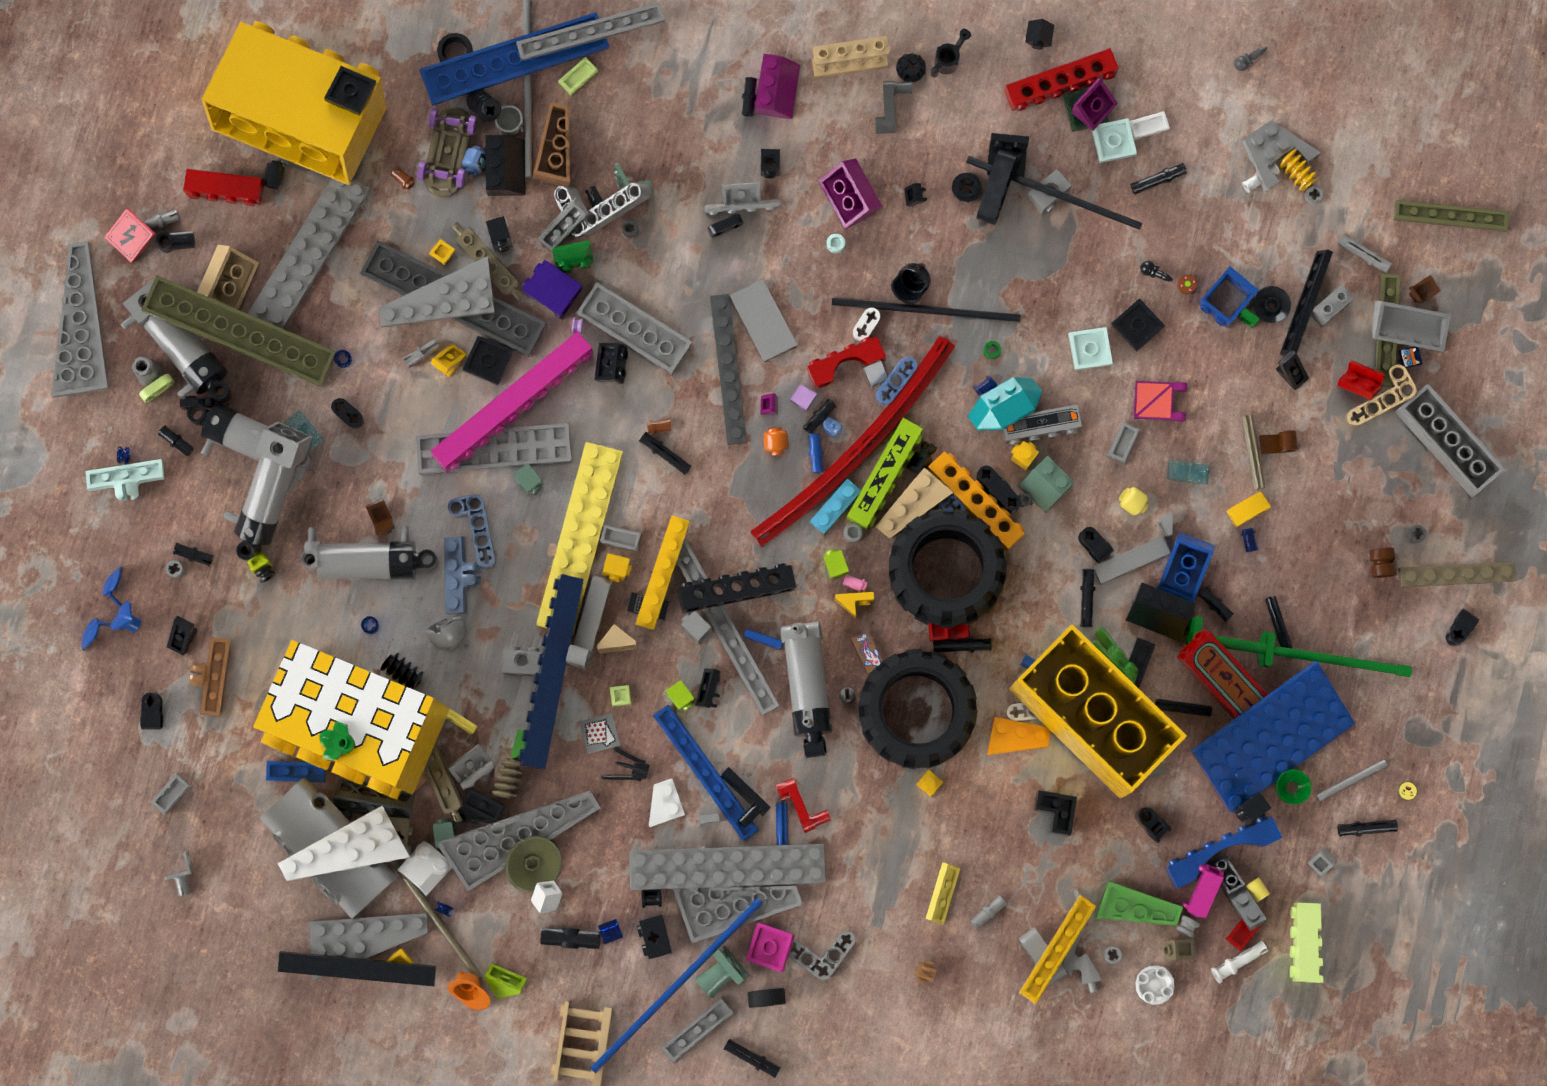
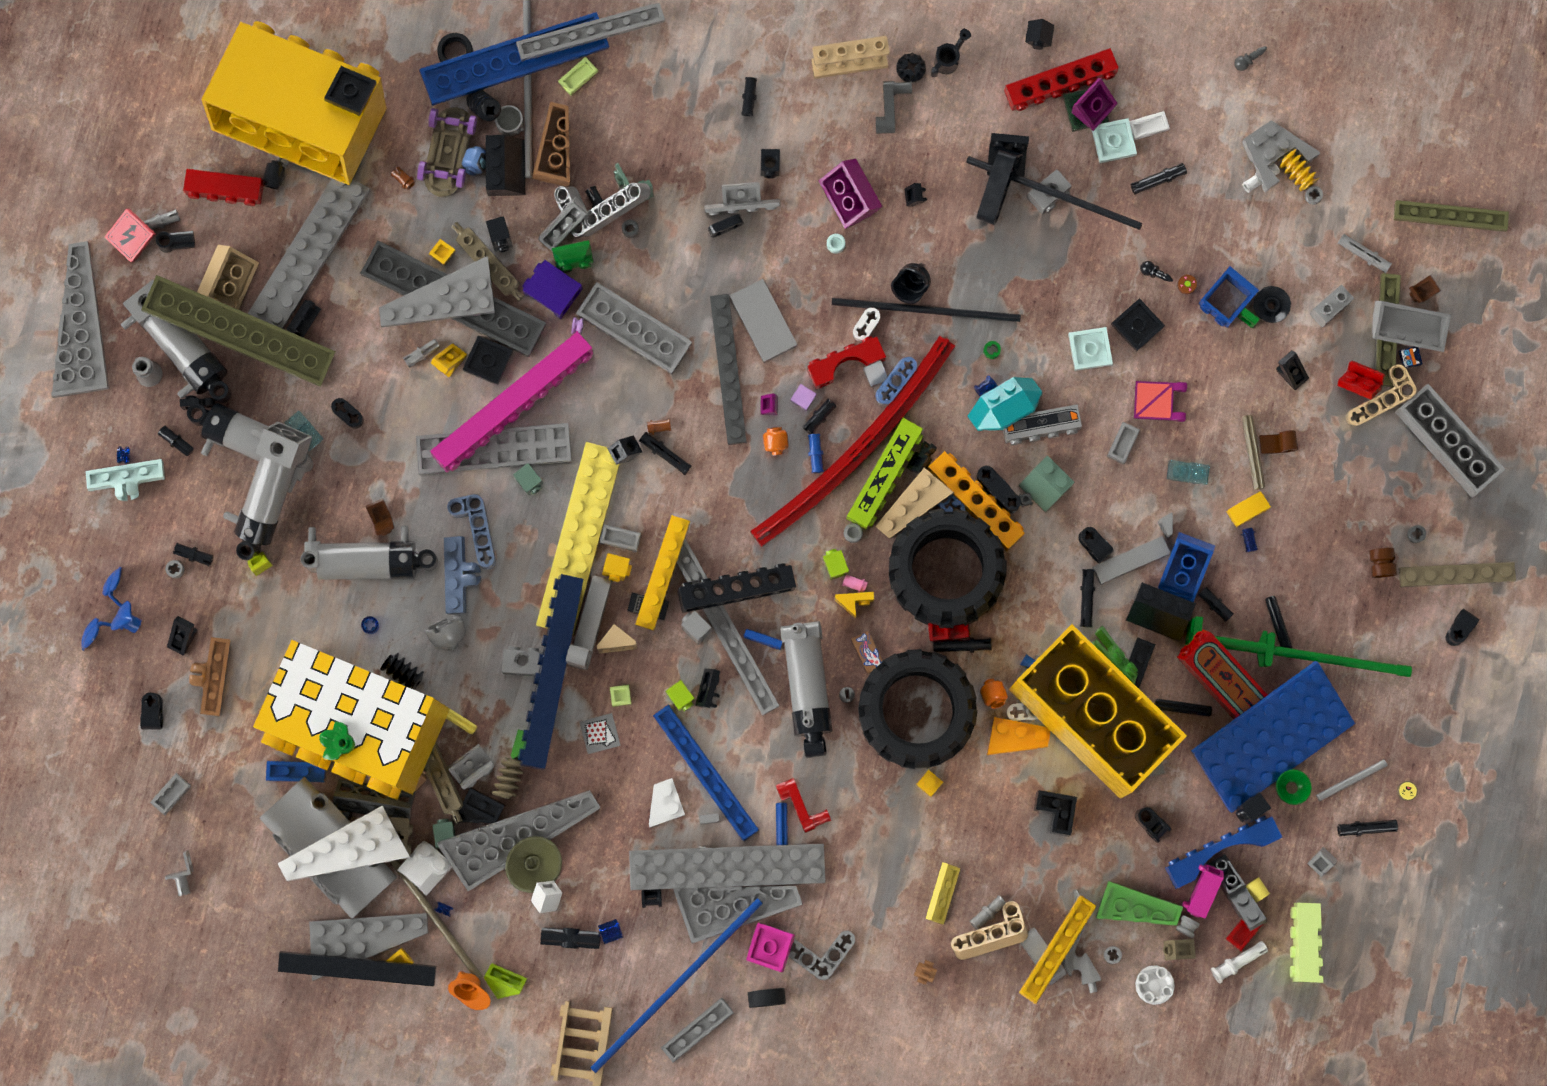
(156, 388): yellowish green beam -> none
(265, 574): black bush -> none
(304, 318): none -> black hinge
(347, 355): clear blue bush -> none
(611, 363): black bracket -> none
(624, 450): none -> black brick
(640, 768): black plant -> none
(656, 925): black brick -> none
(721, 973): sand green plant -> none
(731, 1047): black pin -> none
(758, 805): black piece -> none
(777, 87): magenta slope -> none
(832, 427): medium blue piece -> none
(835, 506): medium azure plate -> none
(967, 179): black gear -> none
(989, 933): none -> tan beam
(993, 693): none -> orange head
(1024, 454): yellow brick -> none
(1133, 501): light yellow head -> none
(1306, 301): black tile -> none

